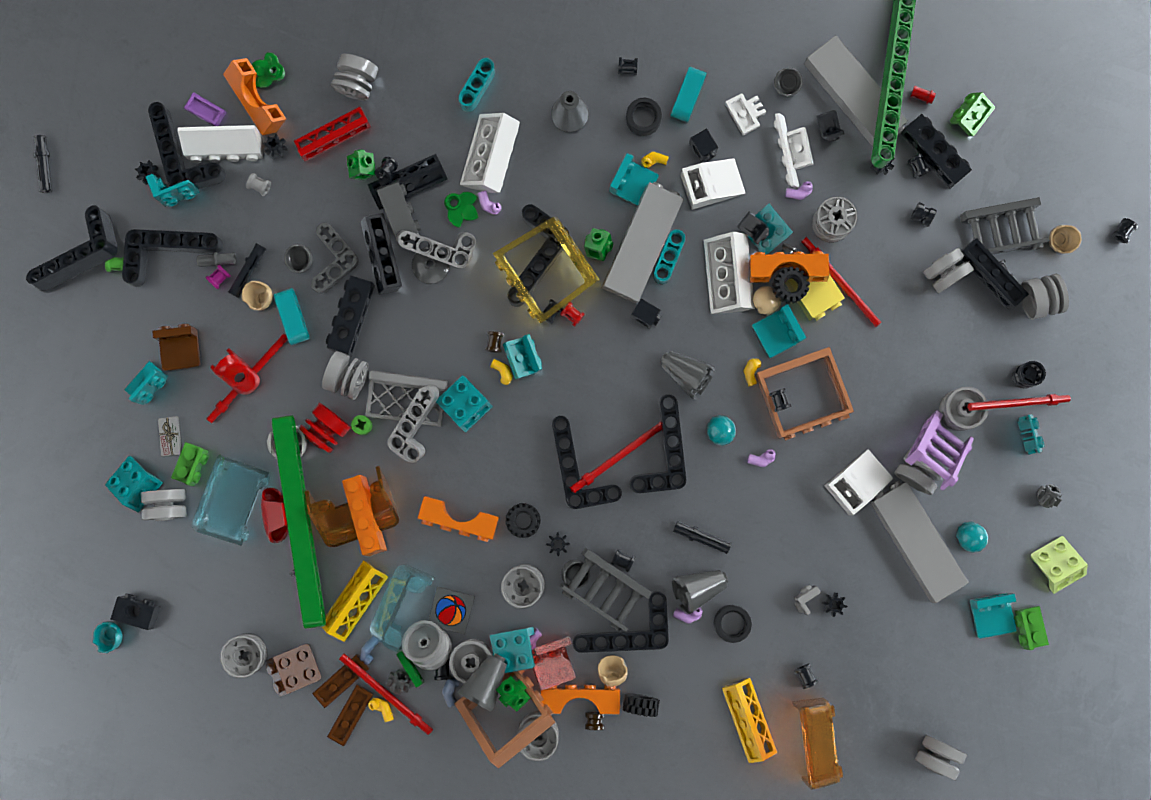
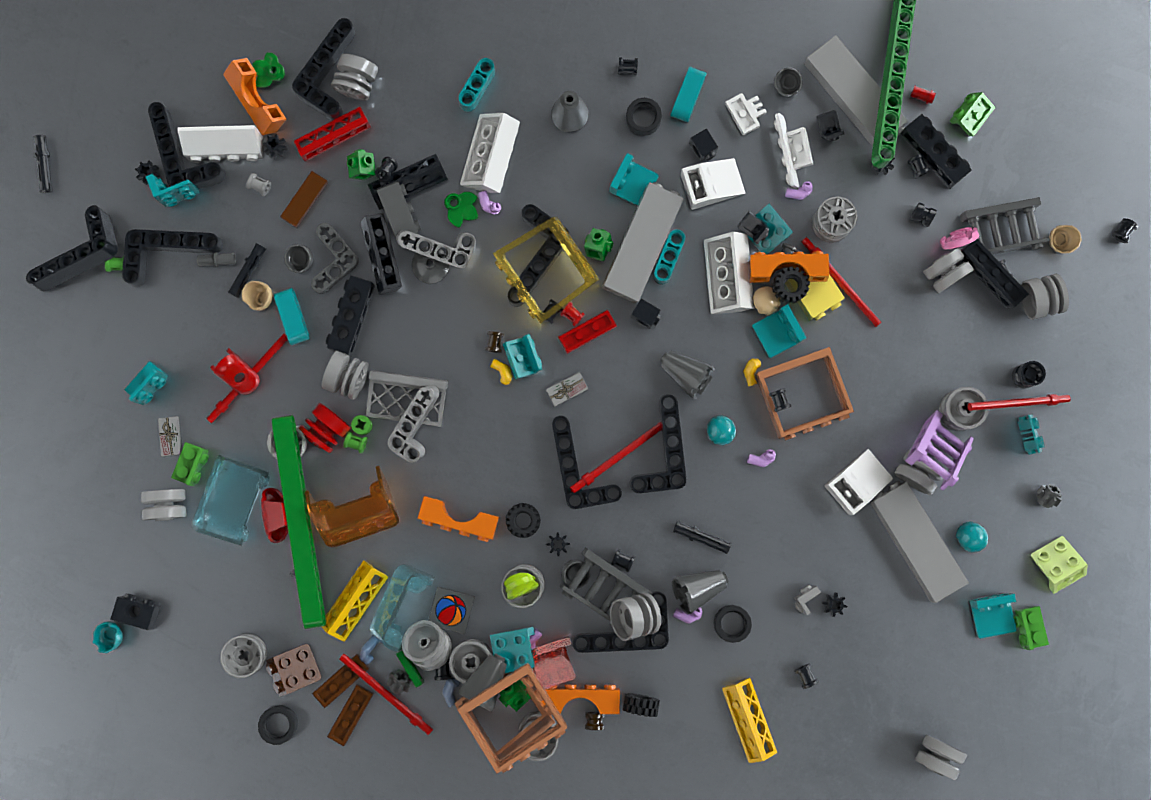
(130, 481): teal bracket -> none
(178, 347): reddish brown bracket -> none
(205, 110): medium lavender tile -> none
(218, 276): magenta bush -> none
(262, 725): none -> black tyre
(304, 199): none -> reddish brown tile
(323, 68): none -> black beam
(355, 442): none -> bright green bush
(367, 530): orange arch -> none
(381, 706): yellow arm -> none
(464, 403): teal bracket -> none
(519, 585): none -> lime piece
(524, 752): none -> nougat window
(567, 389): none -> light grey tile
(587, 331): none -> red tile
(612, 670): tan hair -> none
(635, 616): none -> light grey wheel
(653, 158): yellow arm -> none
(819, 743): clear orange windscreen -> none
(959, 238): none -> bright pink tile

